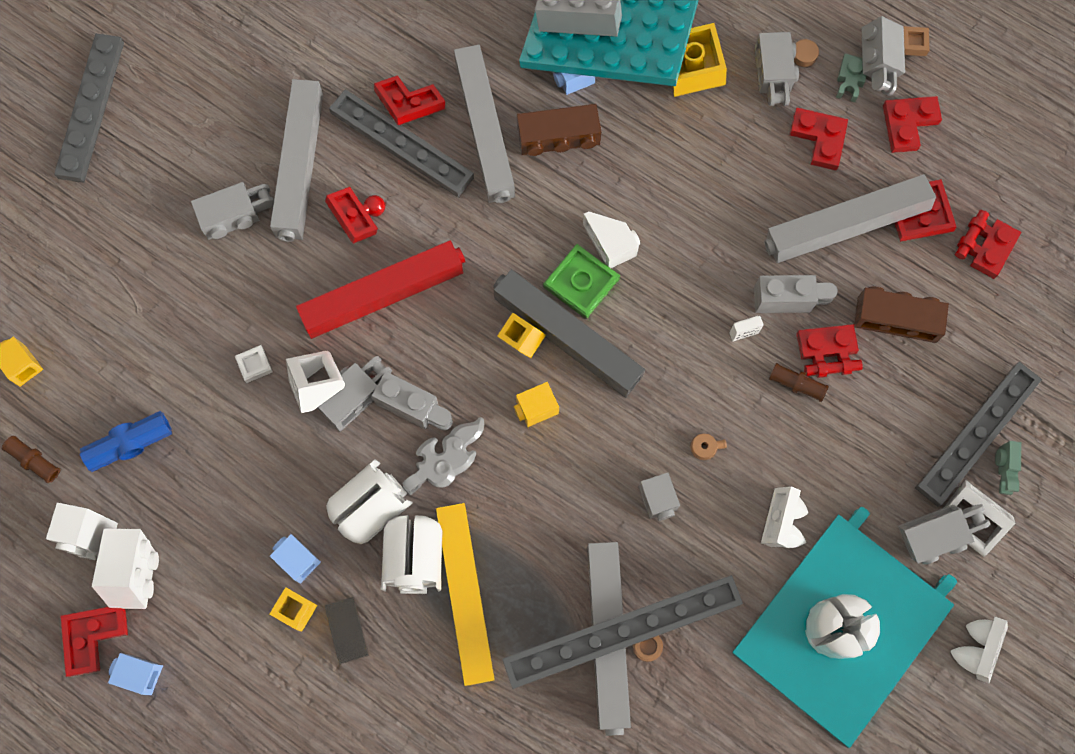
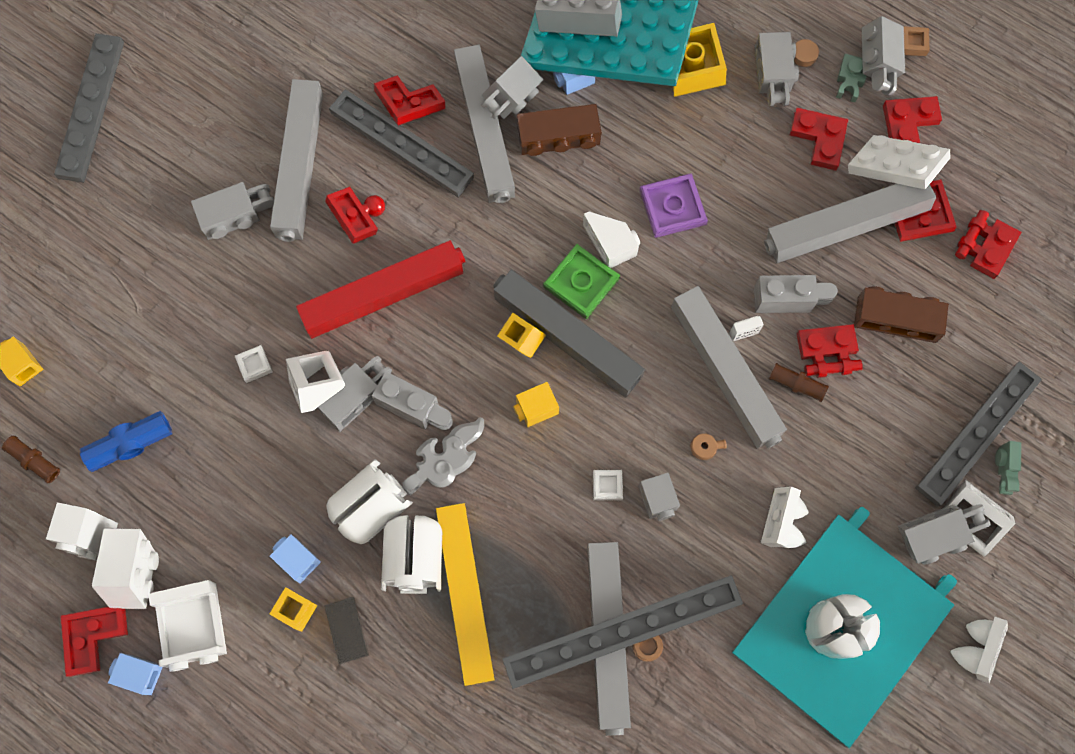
(189, 625): none -> white panel
(511, 89): none -> light grey brick
(607, 485): none -> white tile
(673, 205): none -> medium lavender tile
(728, 368): none -> light grey brick
(899, 161): none -> white plate

